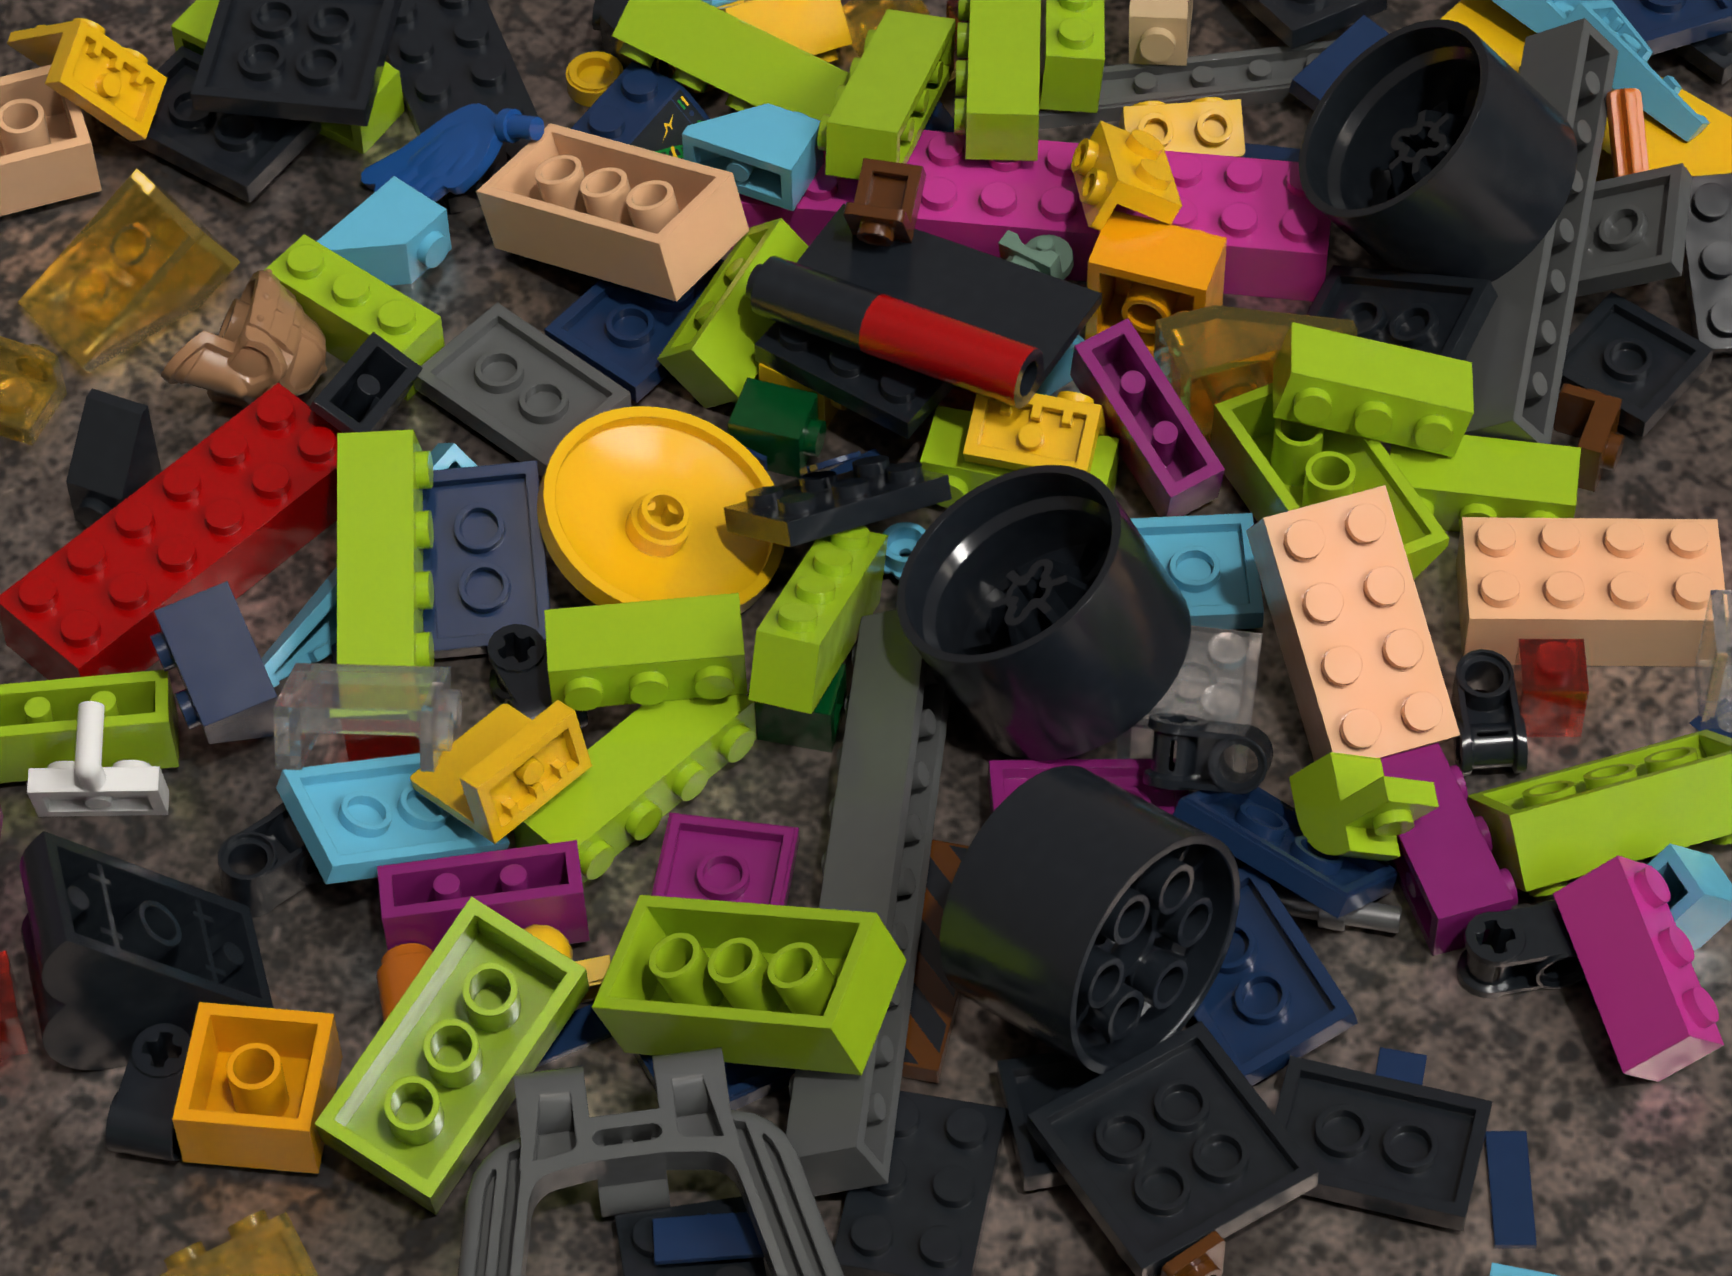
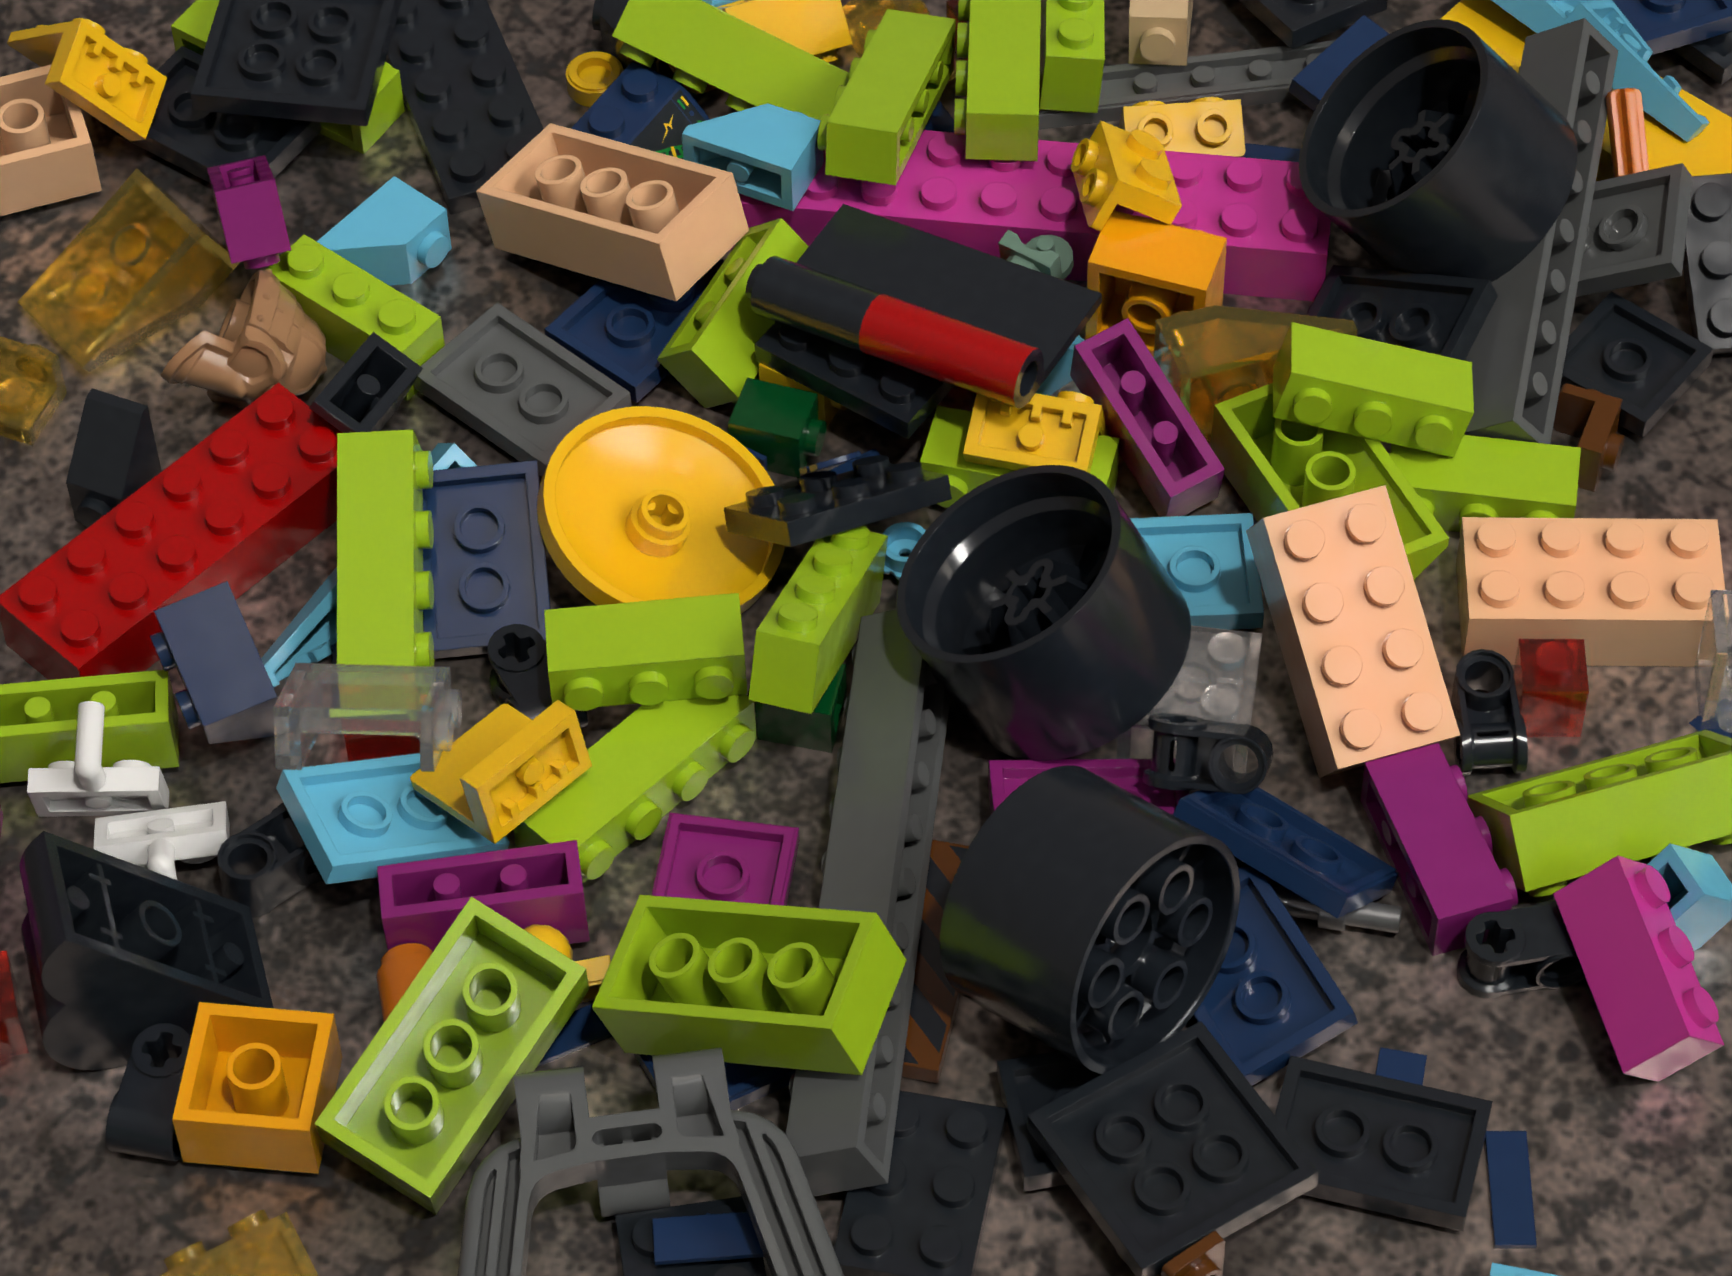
(164, 835): none -> white plate
(249, 212): none -> magenta brick
(454, 150): blue animal -> none
(886, 202): reddish brown bracket -> none
(1356, 810): lime brick -> none

